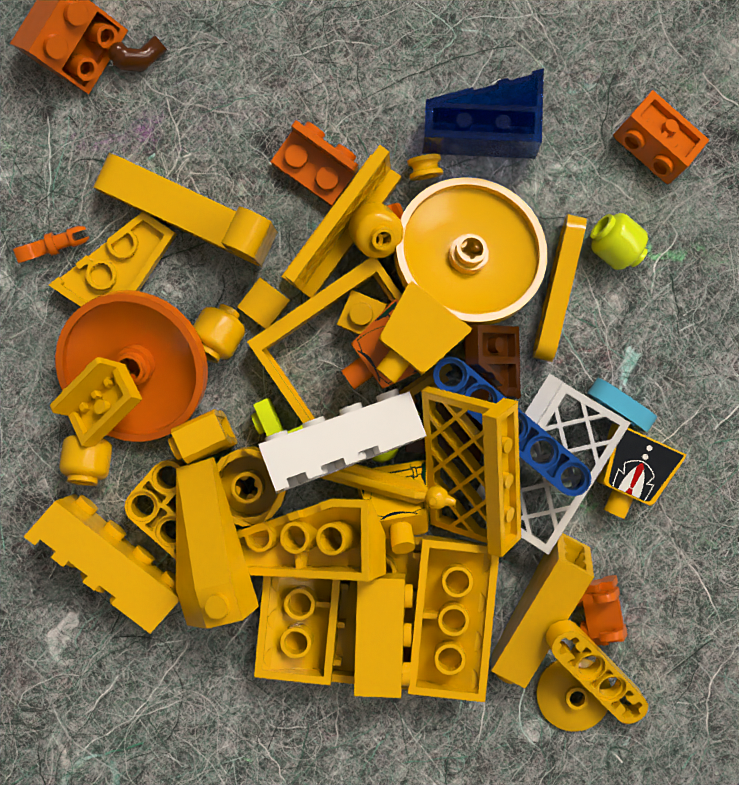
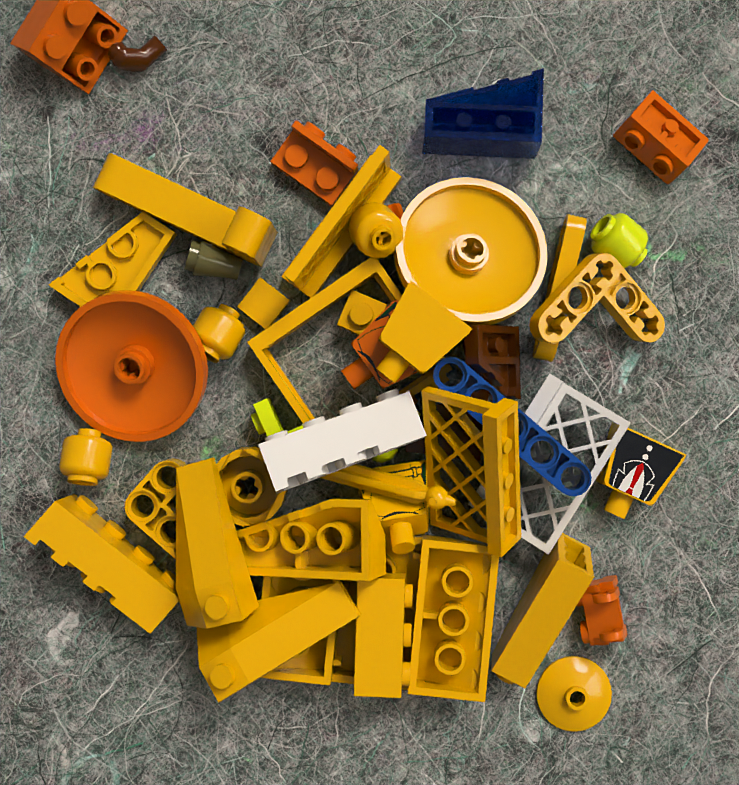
(50, 244): orange piece -> none
(97, 400): yellow bracket -> none
(202, 437): yellow brick -> none
(212, 261): none -> olive cone
(270, 636): none -> yellow wedge
(425, 167): yellow bush -> none
(596, 673): yellow beam -> none
(602, 290): none -> yellow beam
(622, 405): medium azure beam -> none

